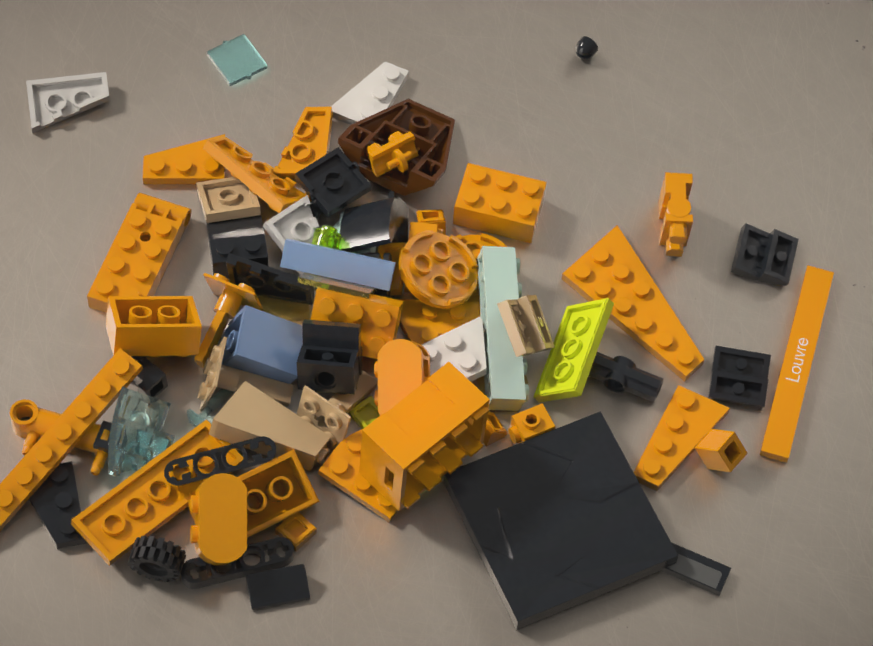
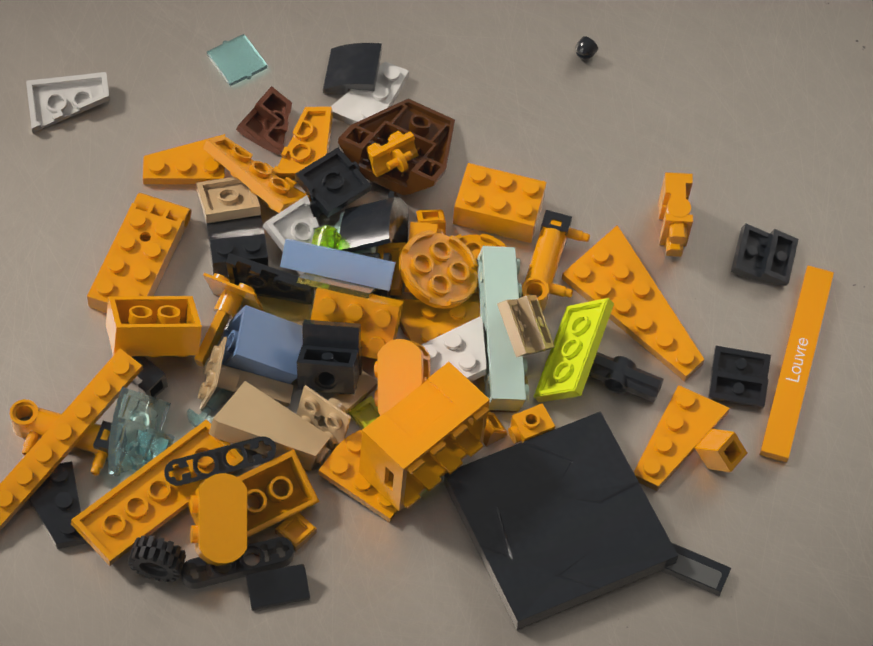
(268, 121): none -> copper slope
(352, 68): none -> black slope
(546, 257): none -> light orange piece

